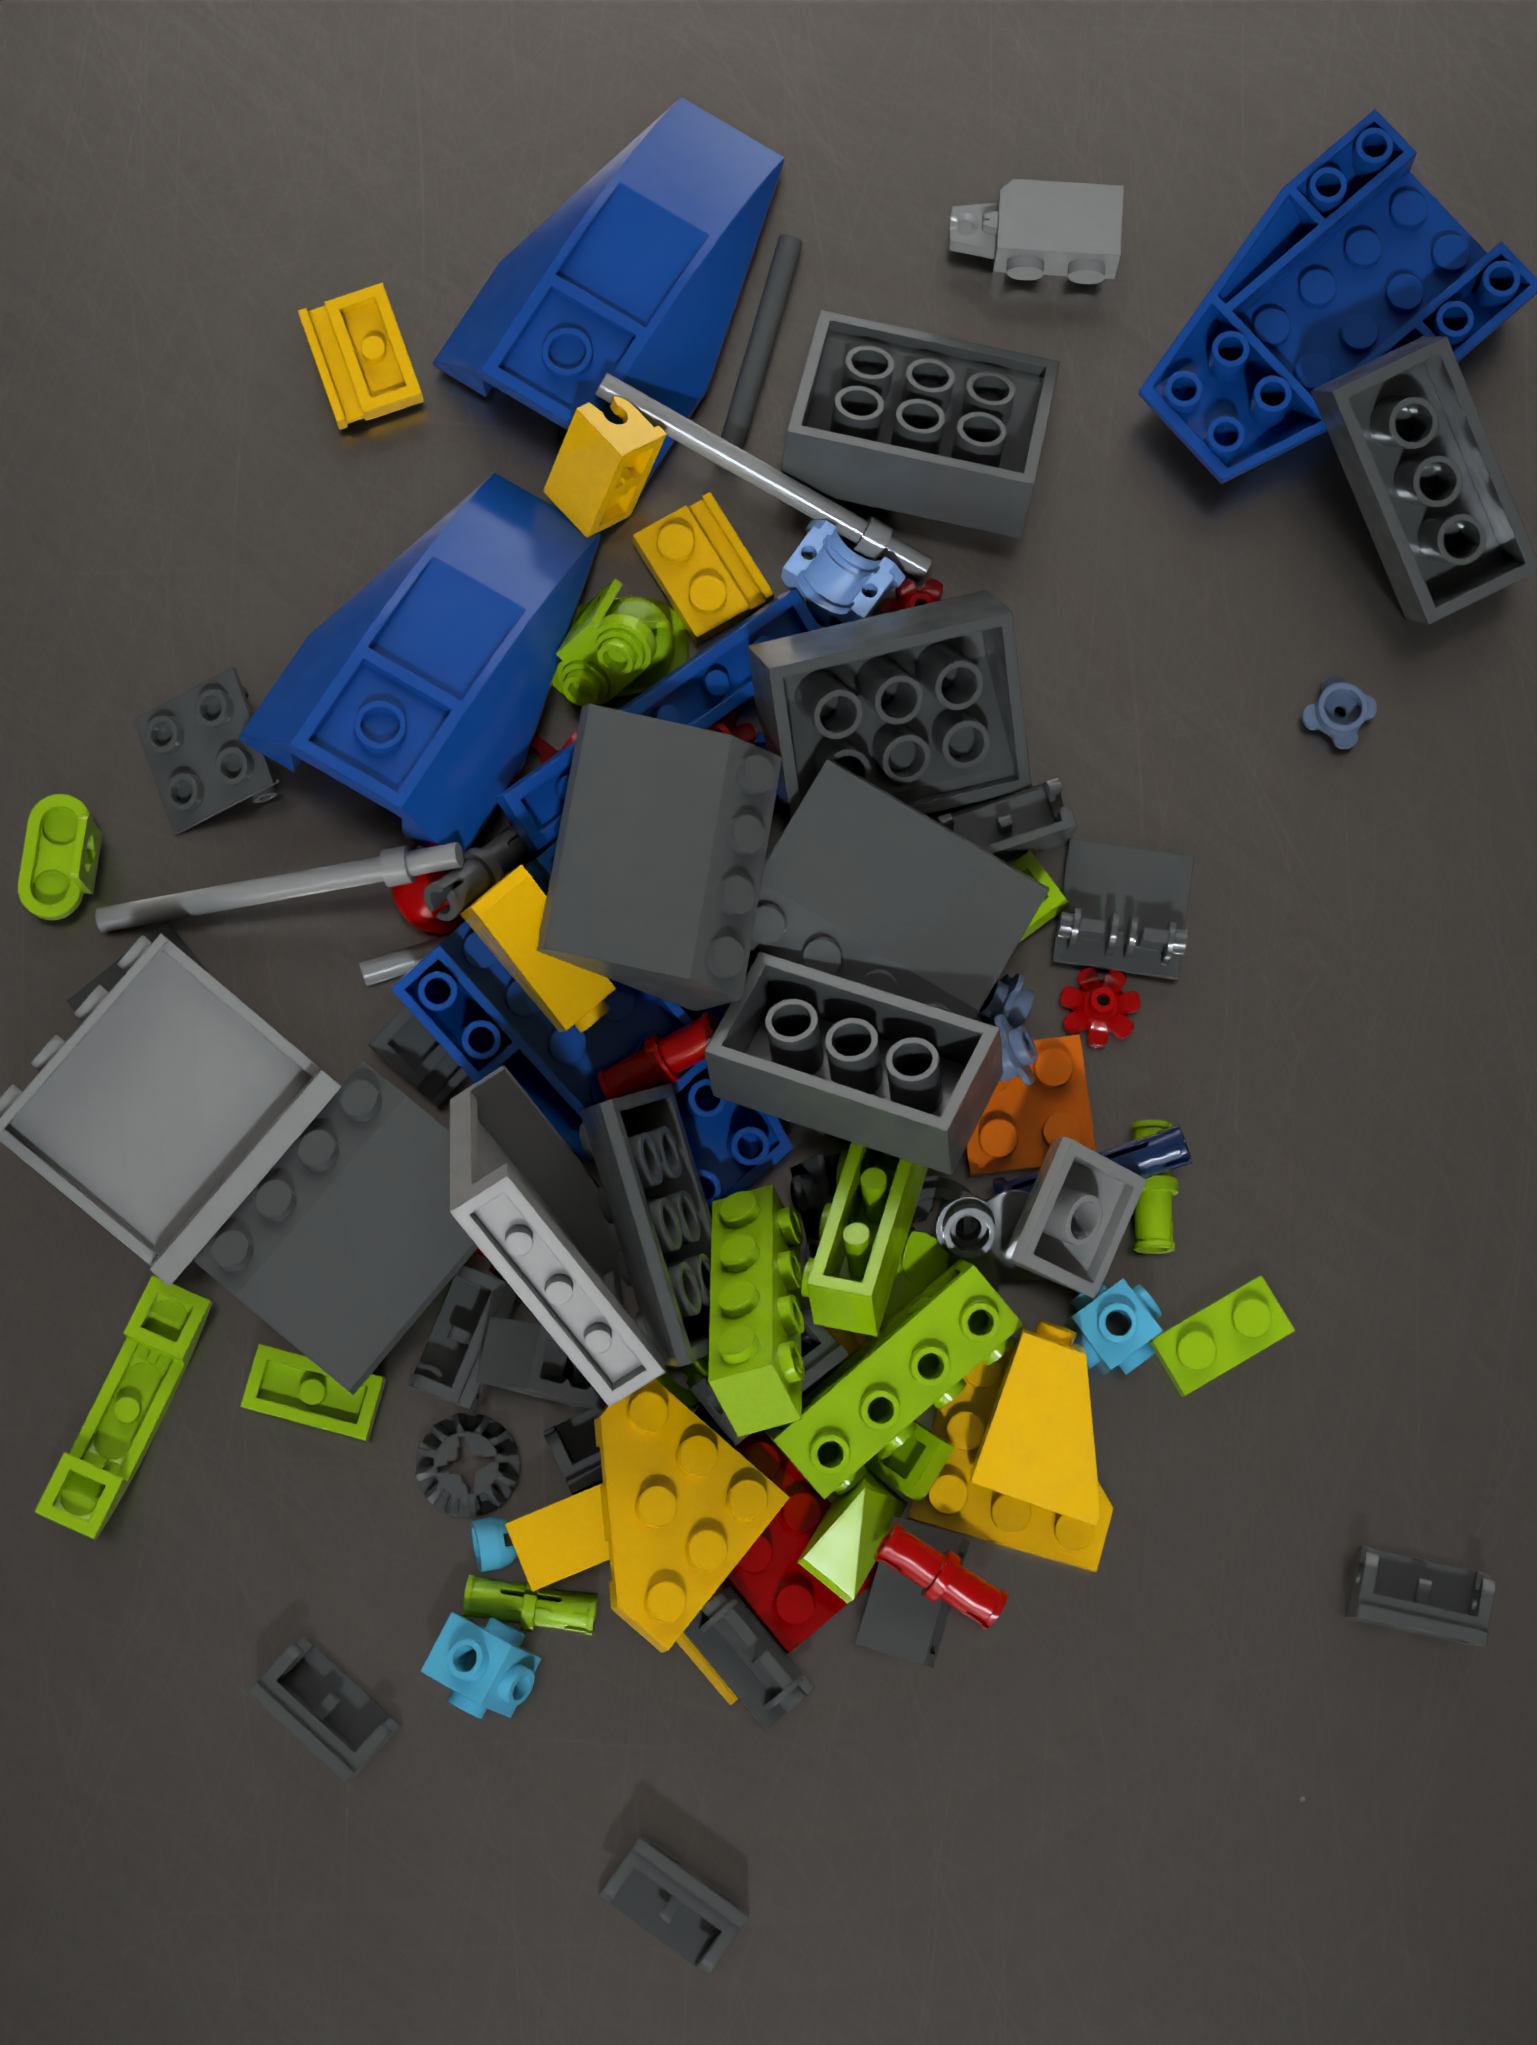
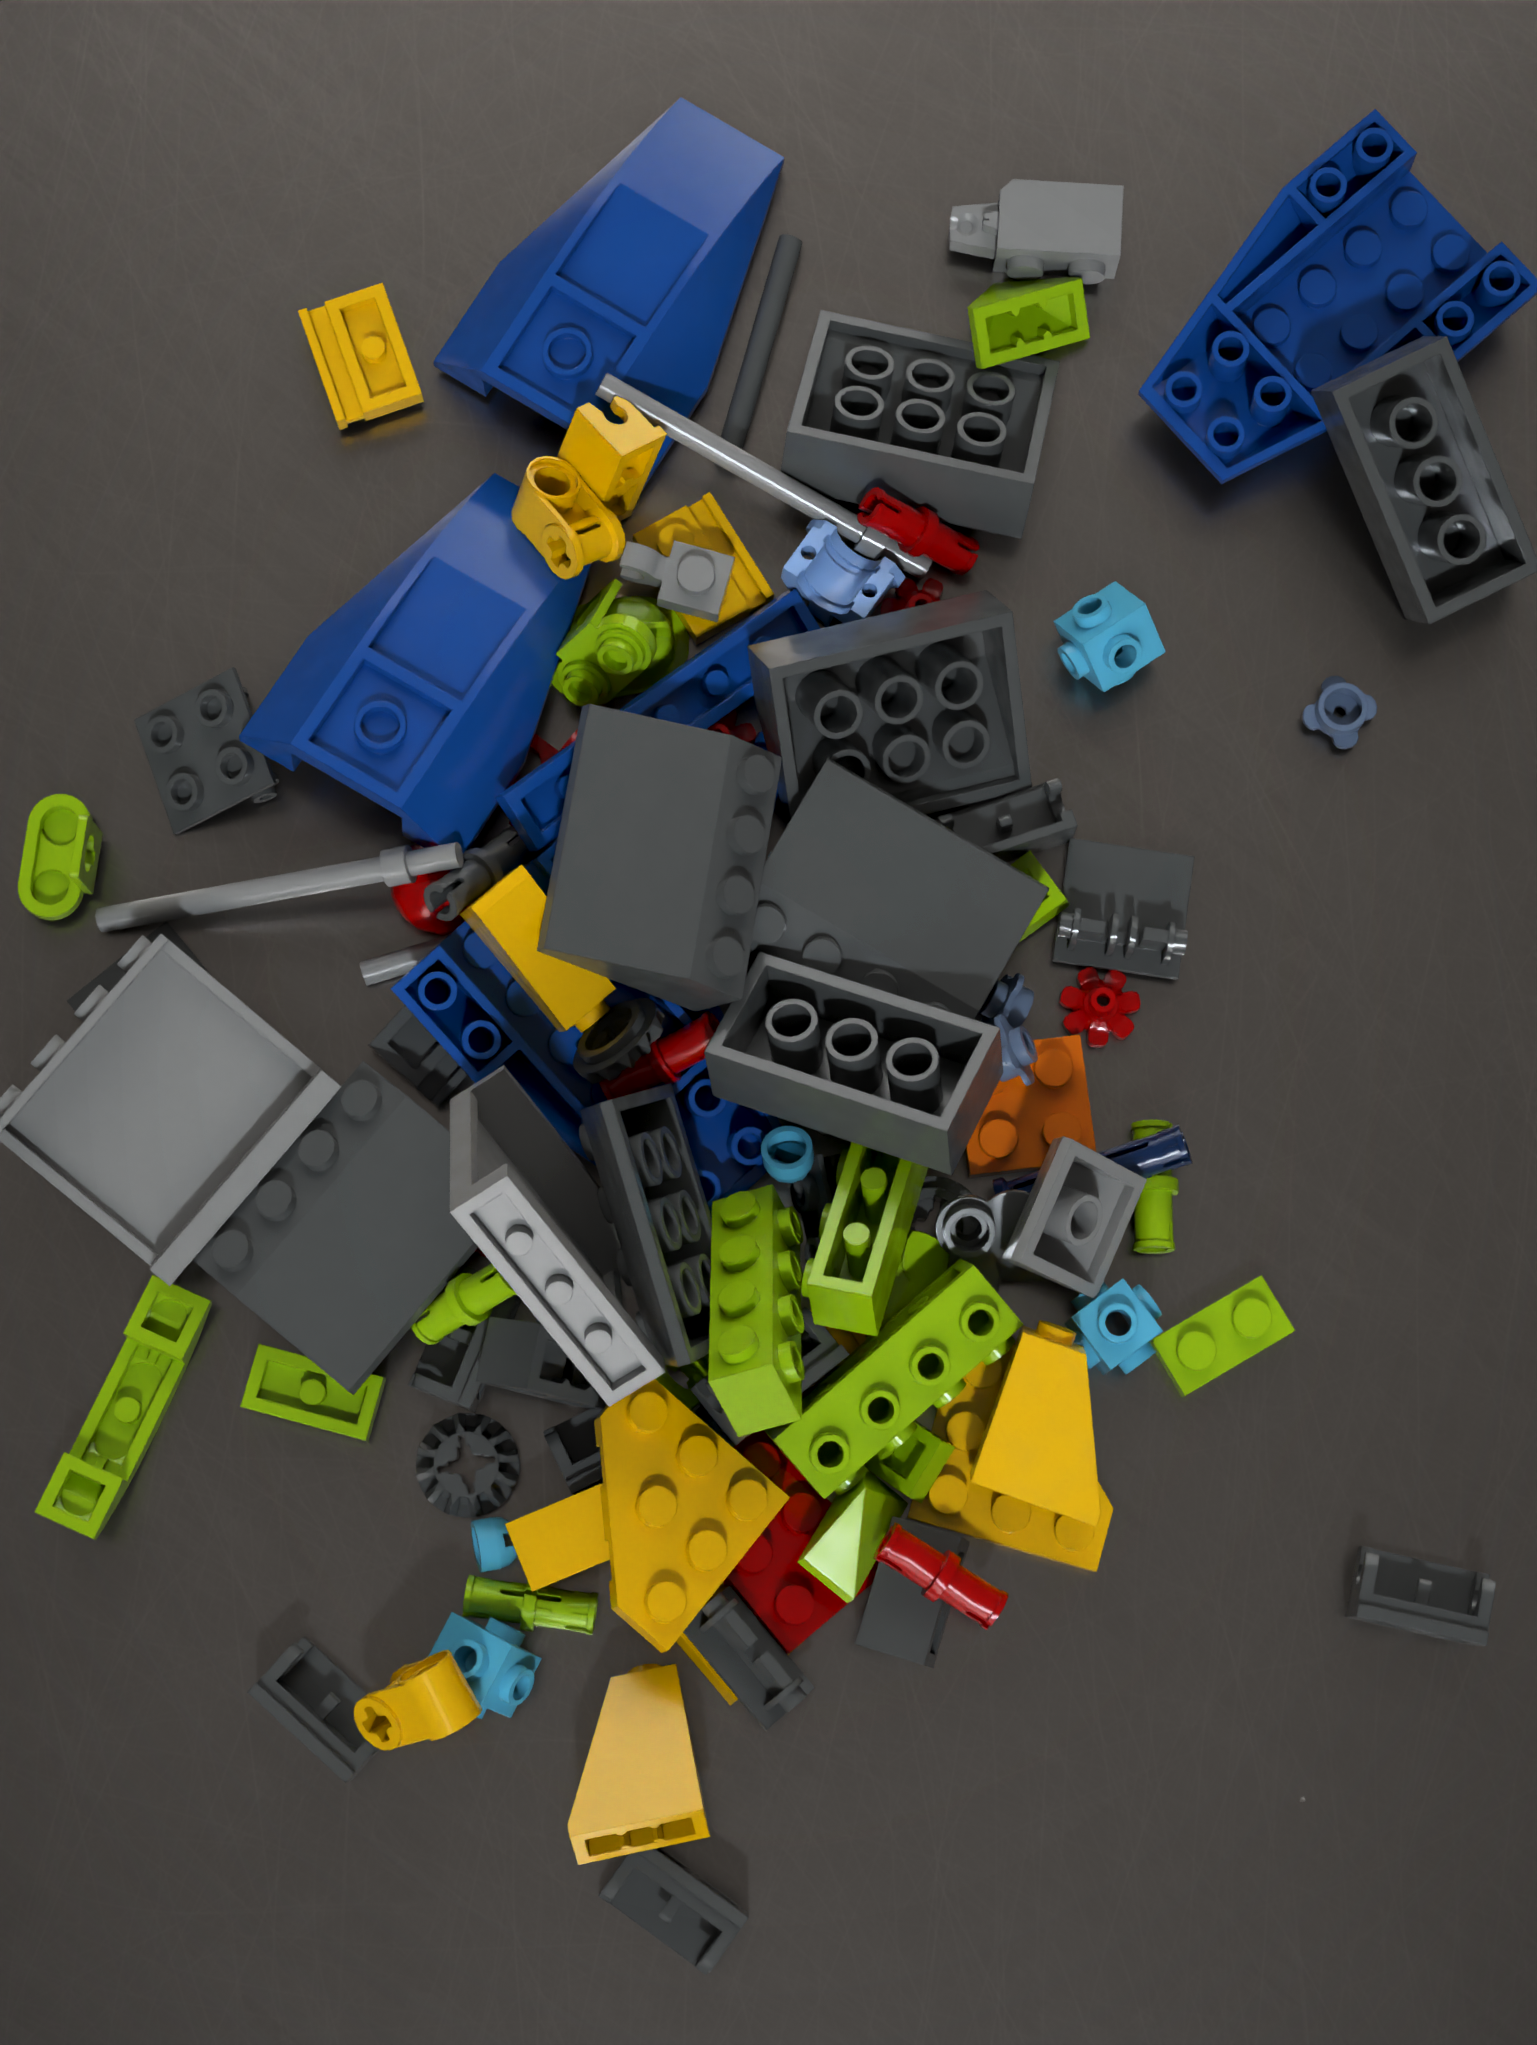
(419, 1704): none -> yellow piece
(466, 1301): none -> lime pin
(561, 518): none -> yellow piece
(618, 1040): none -> dark grey gear
(639, 1772): none -> yellow slope
(688, 580): none -> light grey plate
(791, 1146): none -> medium azure hinge
(917, 531): none -> red pin
(1027, 319): none -> lime slope
(1108, 637): none -> medium azure brick

